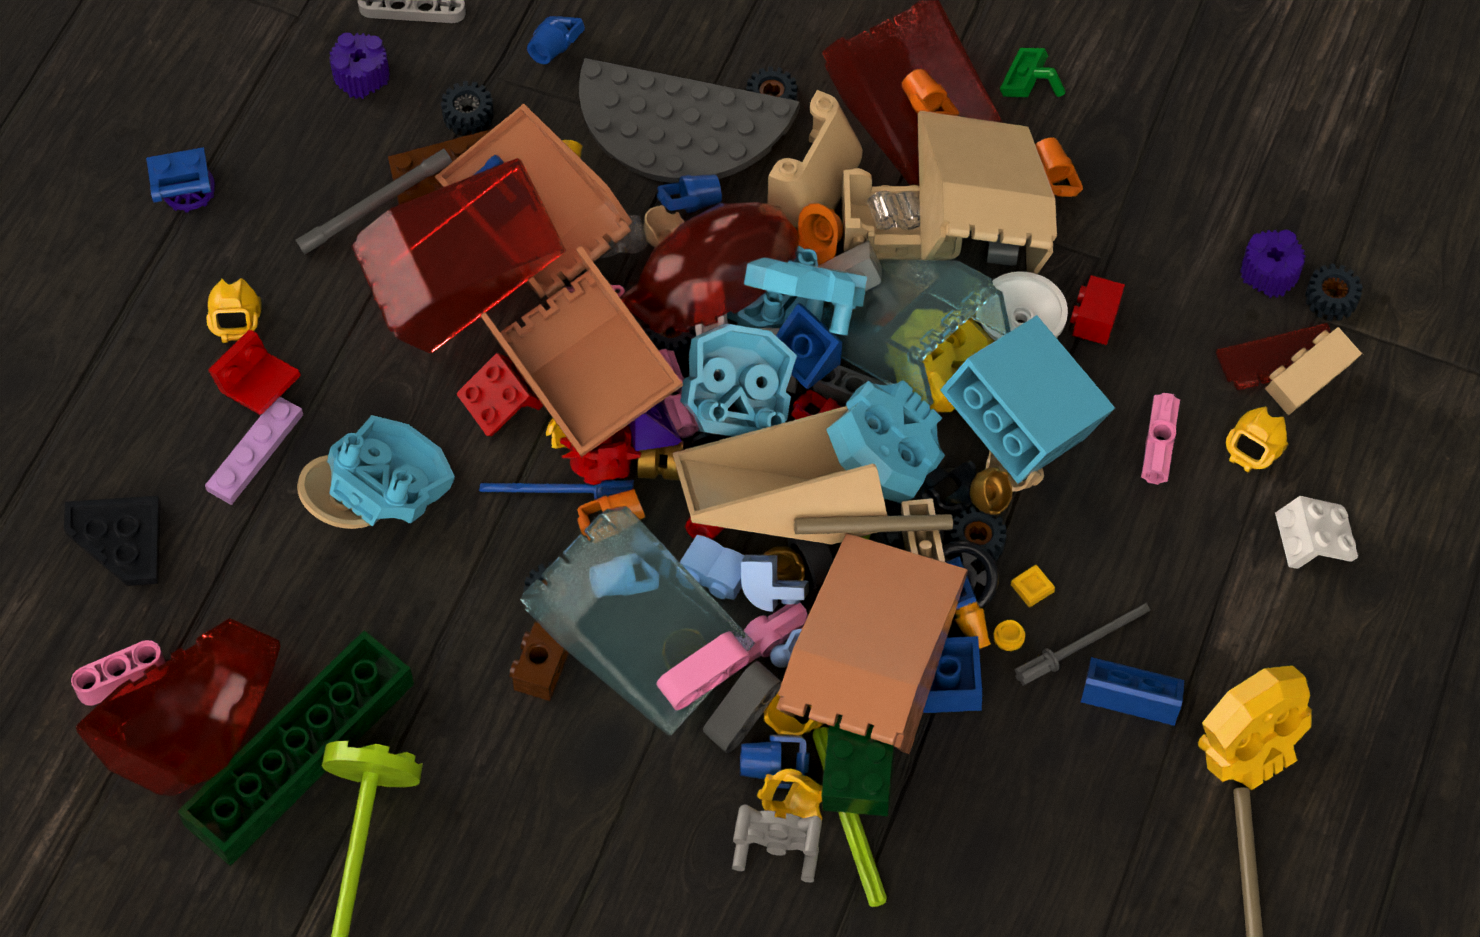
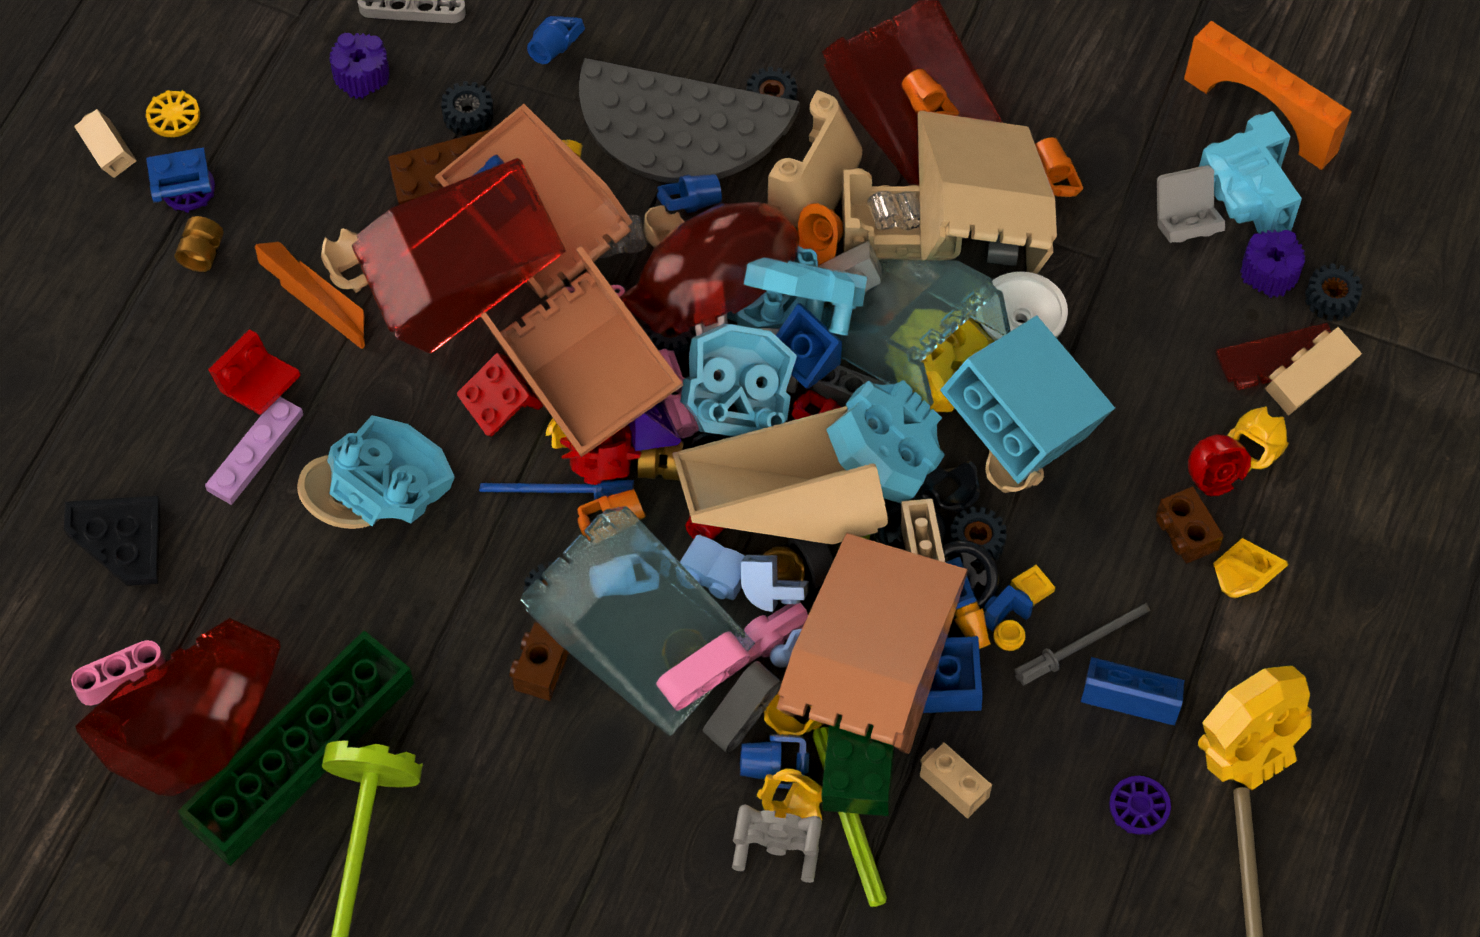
(105, 143): none -> tan brick
(172, 113): none -> yellow wheel
(199, 244): none -> pearl gold wheel
(233, 299): yellow helmet -> none
(313, 291): none -> orange wedge
(339, 257): none -> tan helmet
(426, 169): dark grey piece -> none
(873, 524): dark tan piece -> none
(955, 779): none -> tan brick
(991, 490): pearl gold hair -> none
(1009, 600): none -> blue bracket
(1026, 70): green plate -> none
(1097, 310): red brick -> none
(1139, 805): none -> dark purple wheel
(1157, 451): bright pink piece -> none
(1187, 204): none -> light grey bracket
(1195, 523): none -> reddish brown brick
(1218, 463): none -> red cylinder
(1246, 568): none -> yellow slope
(1251, 175): none -> medium azure brick
(1314, 116): none -> orange arch
(1315, 529): white bracket -> none

